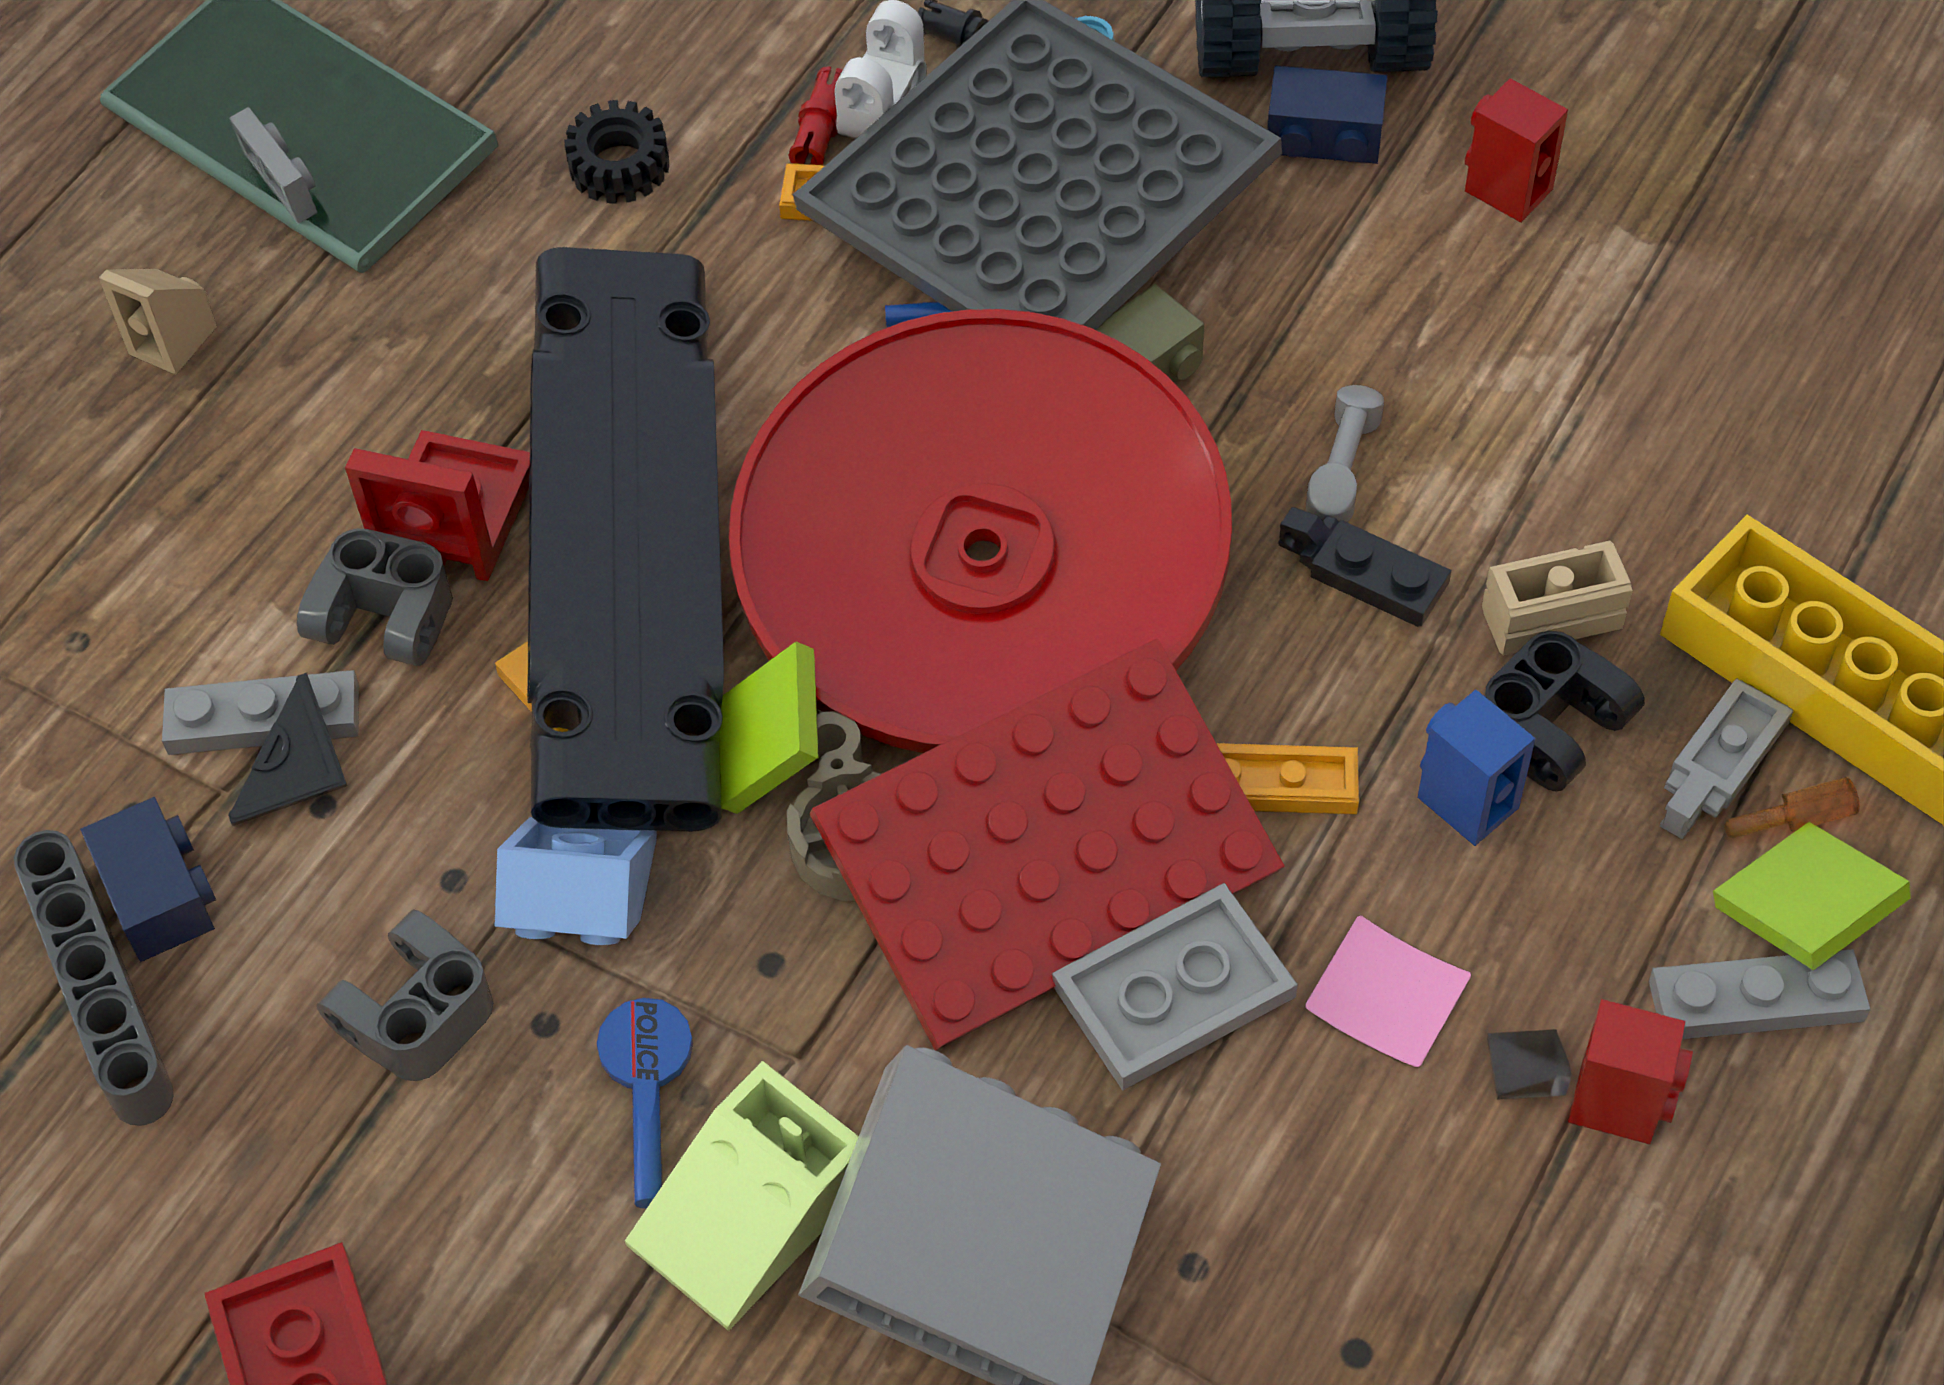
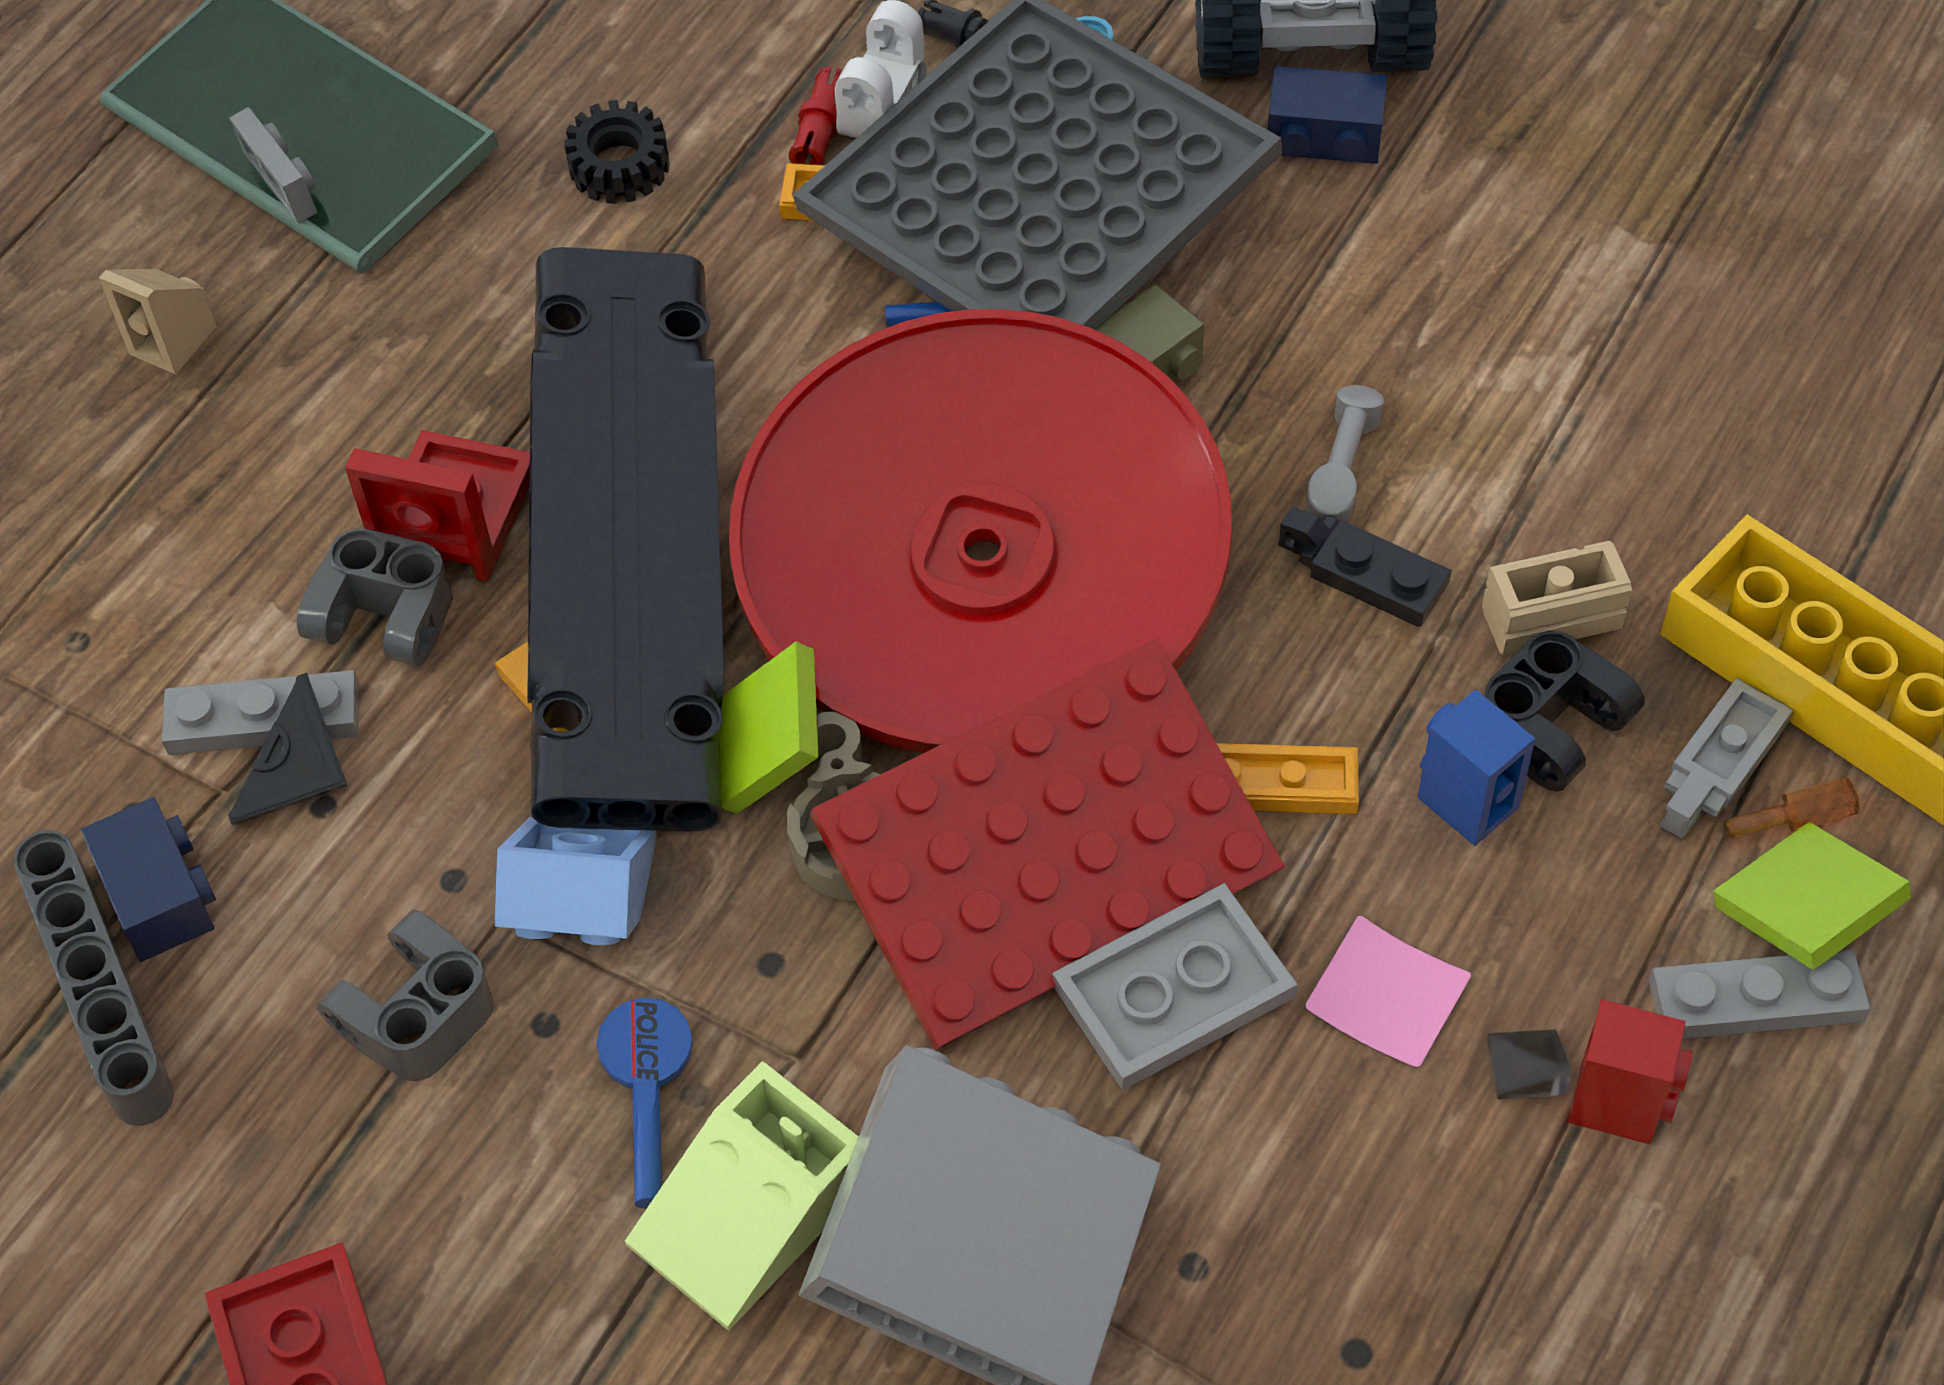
(1514, 149): red brick -> none

